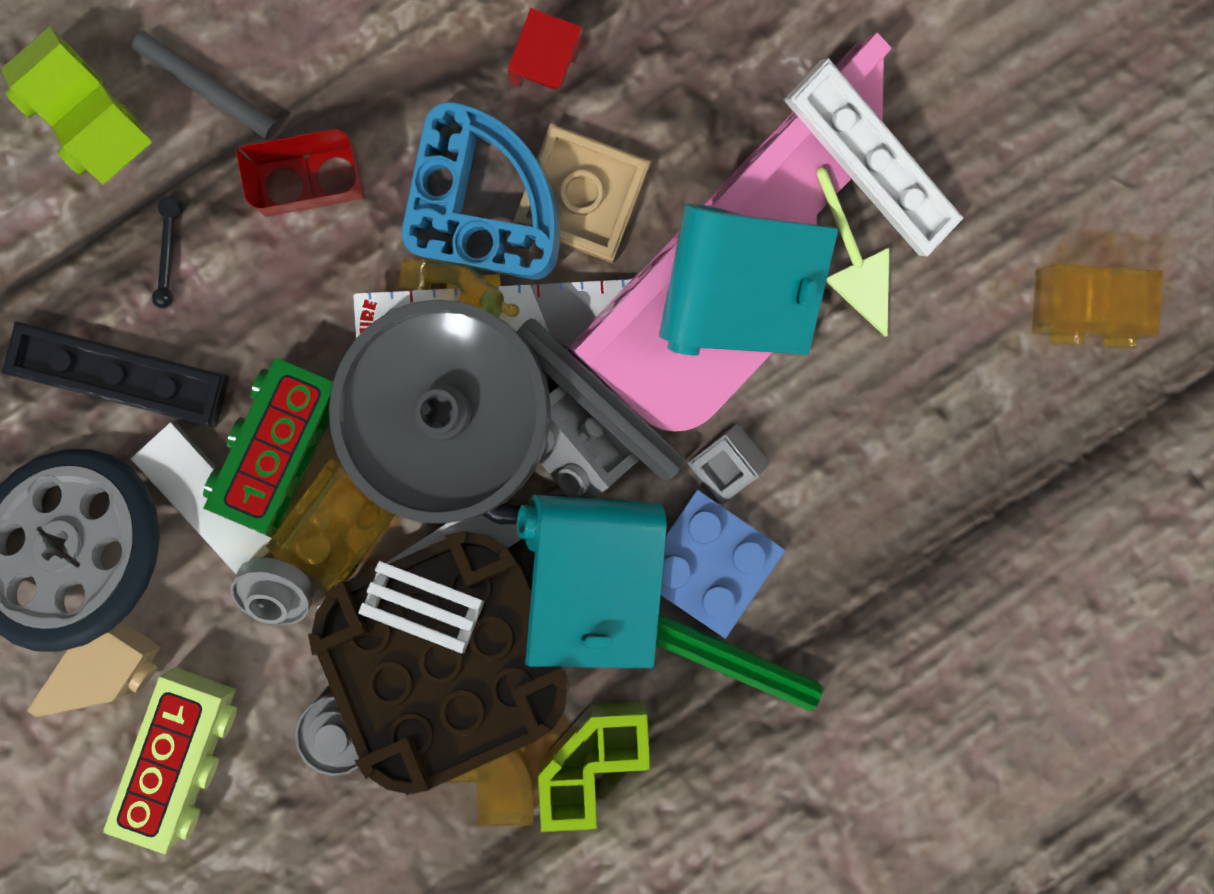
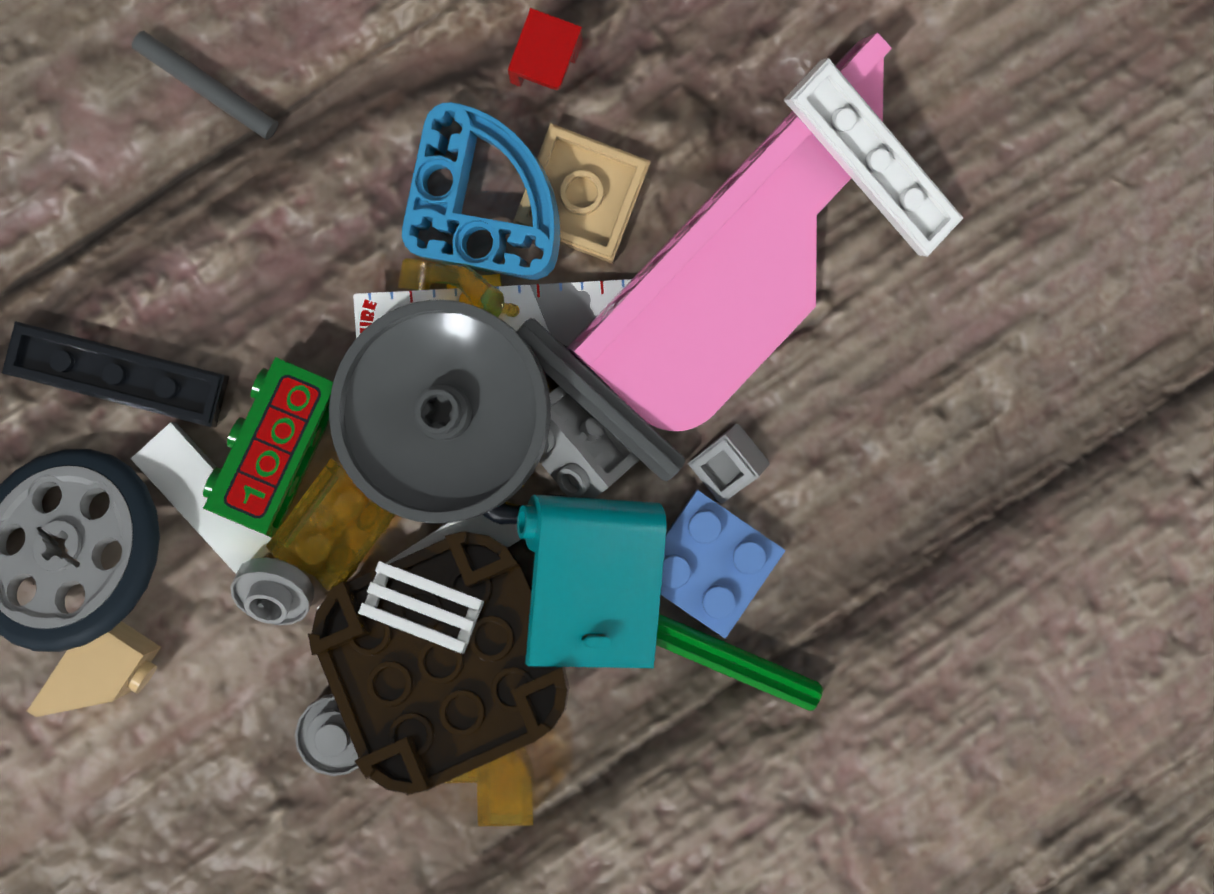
(69, 95): lime brick -> none
(170, 210): black hinge -> none
(171, 761): yellowish green brick -> none
(289, 154): red piece -> none
(600, 741): lime brick -> none
(745, 283): teal door -> none
(867, 280): yellowish green piece -> none
(1096, 303): clear yellow brick -> none

